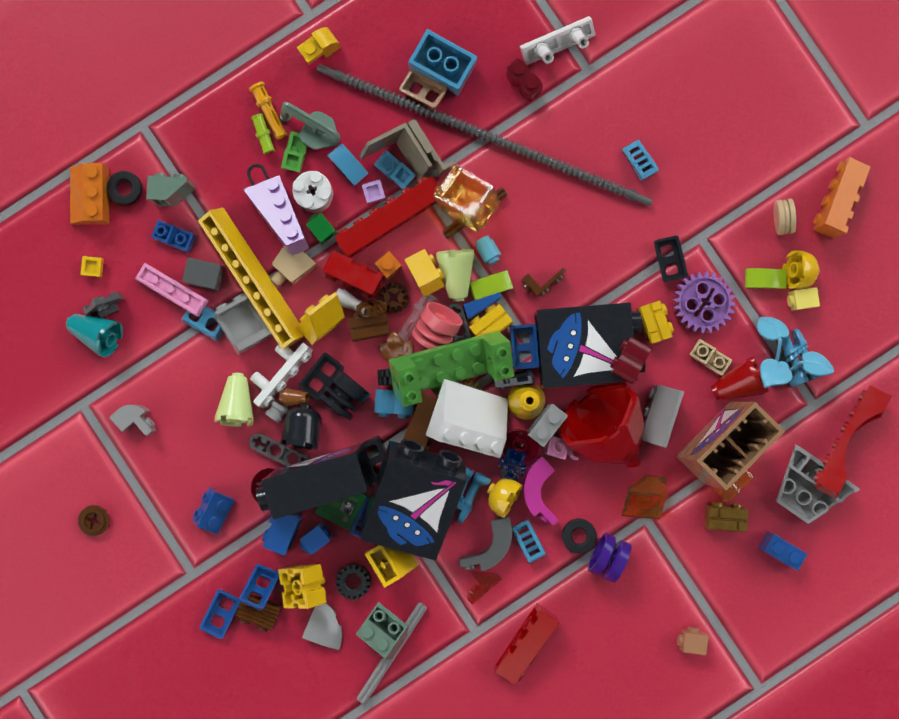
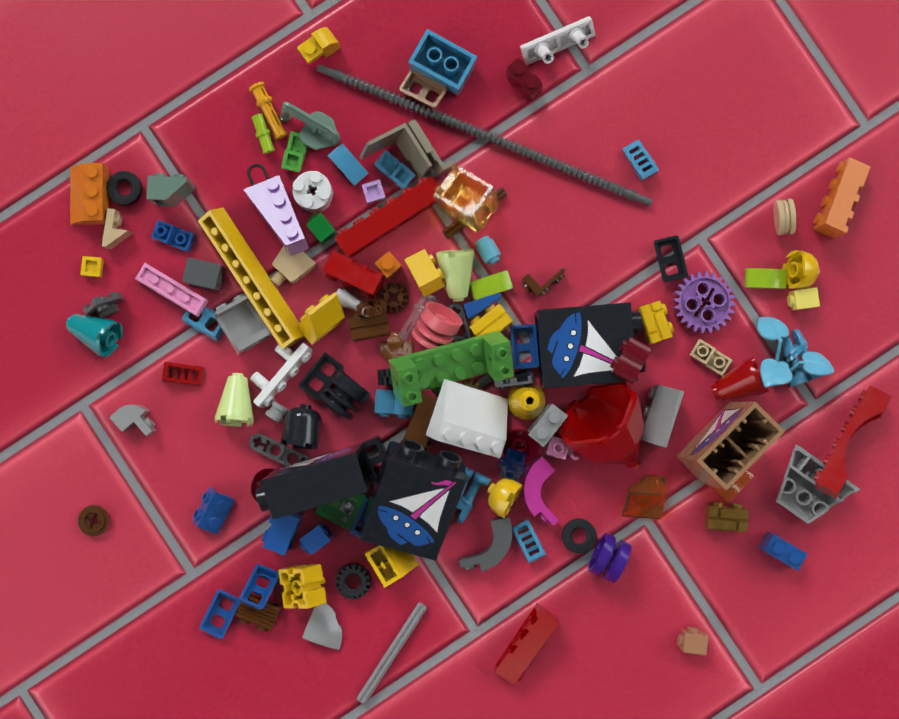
(112, 235): none -> tan slope
(167, 365): none -> red slope
(293, 397): dark orange cone -> none
(383, 631): sand green slope -> none
(486, 581): clear red slope -> none

